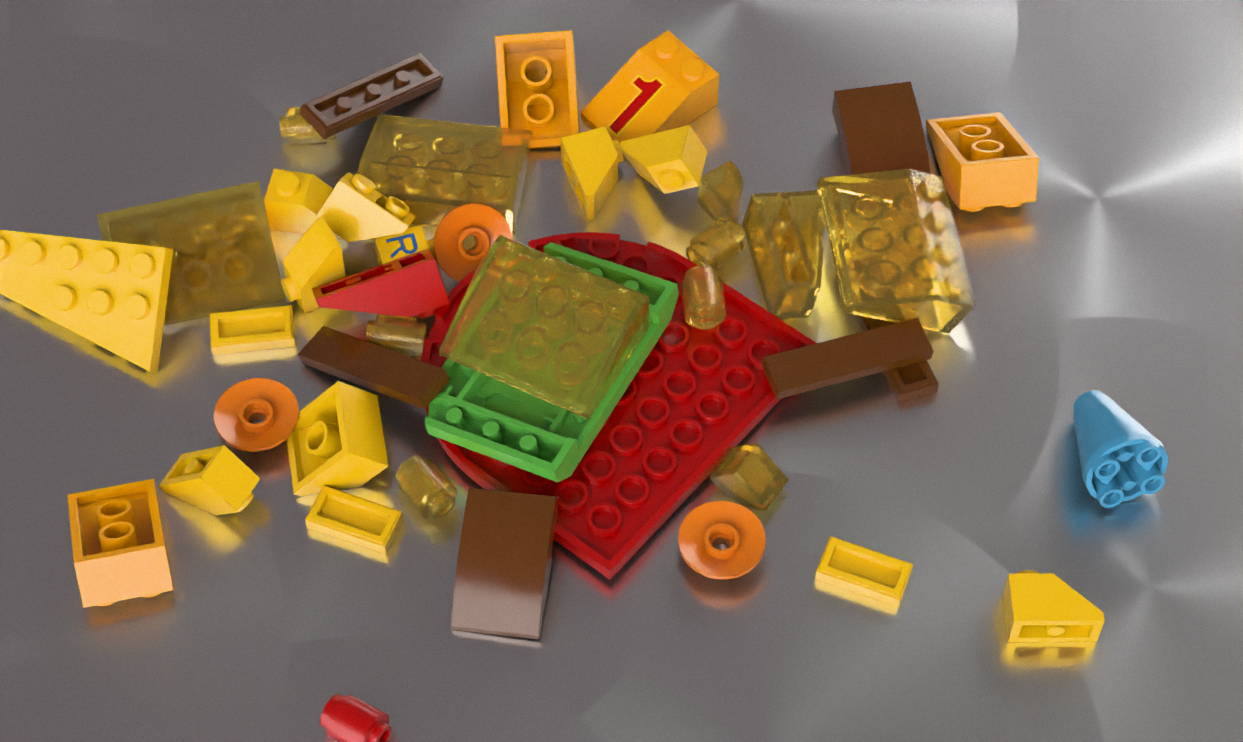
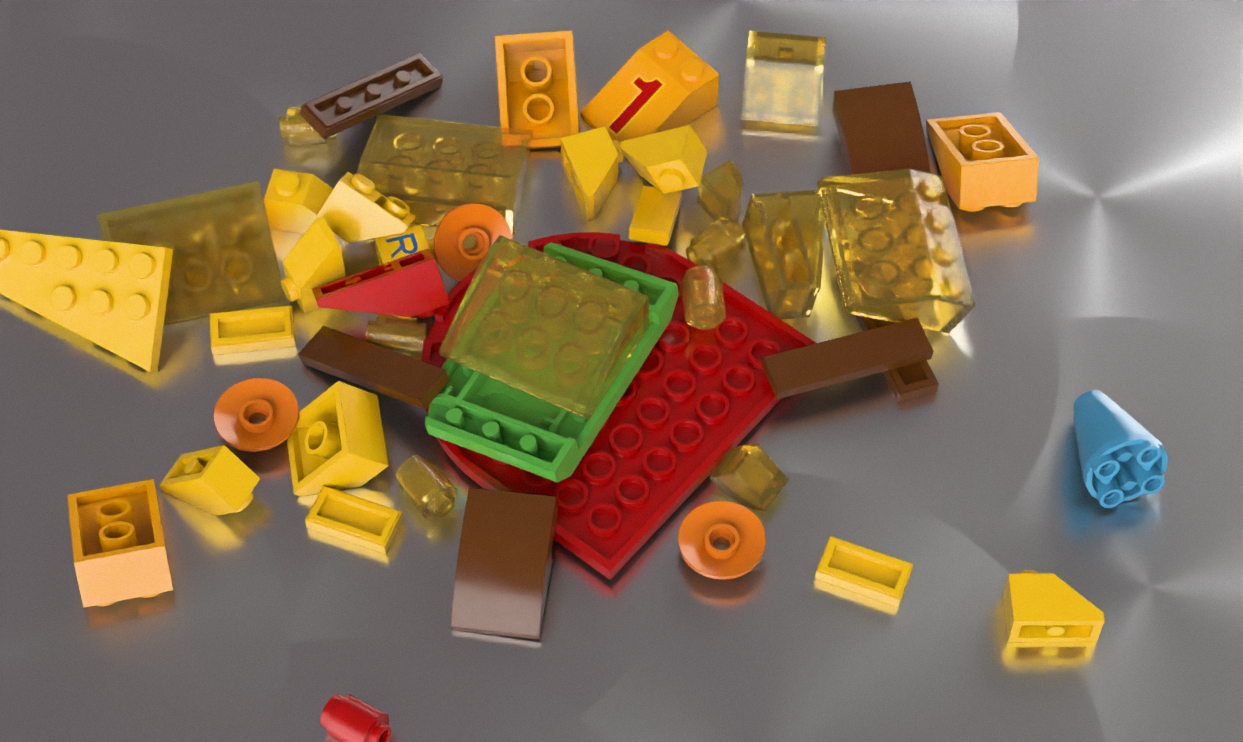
(654, 216): none -> yellow tile
(783, 78): none -> clear yellow slope

